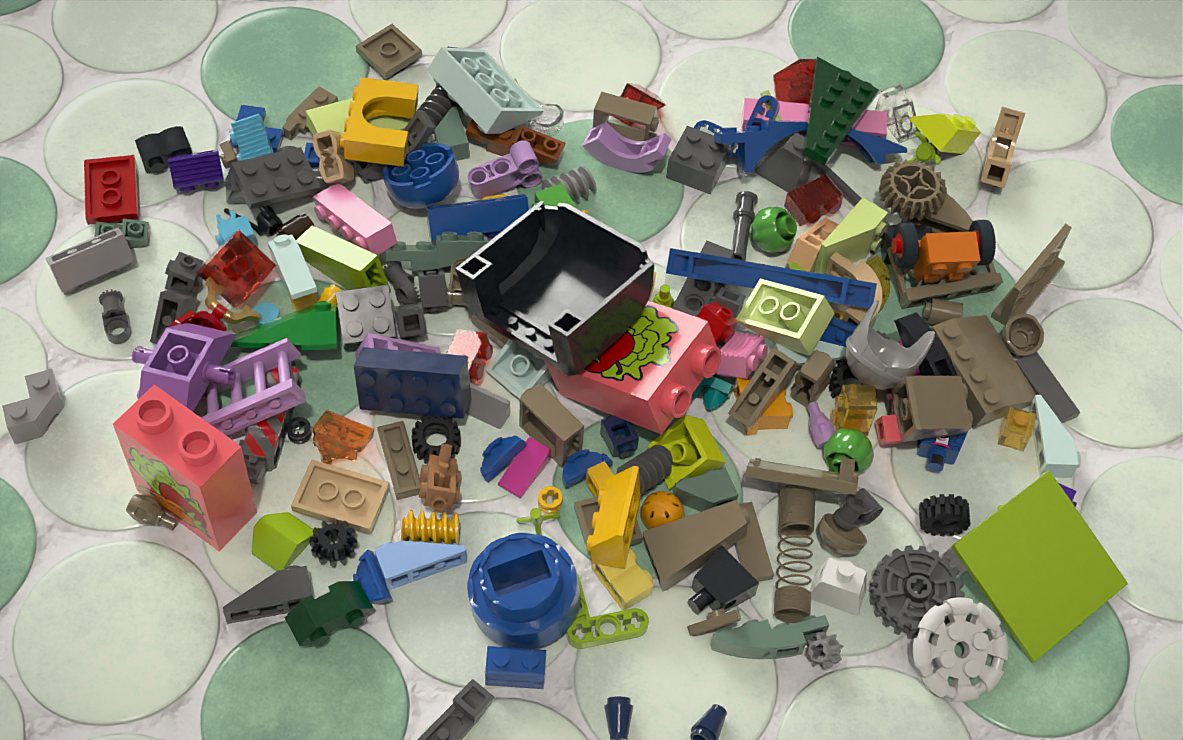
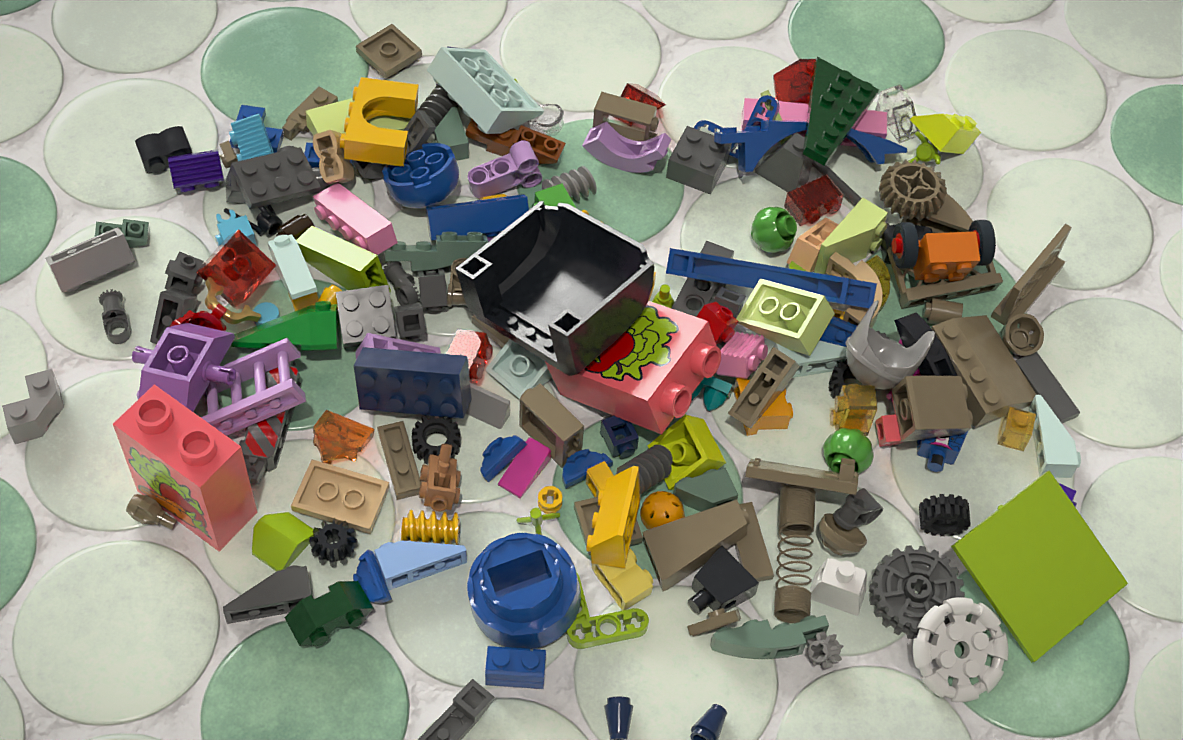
(110, 189): red plate -> none
(299, 438): black bush -> none
(743, 217): dark grey pin -> none
(812, 378): dark tan brick -> none
(820, 426): lavender piece -> none
(1001, 147): tan arch -> none

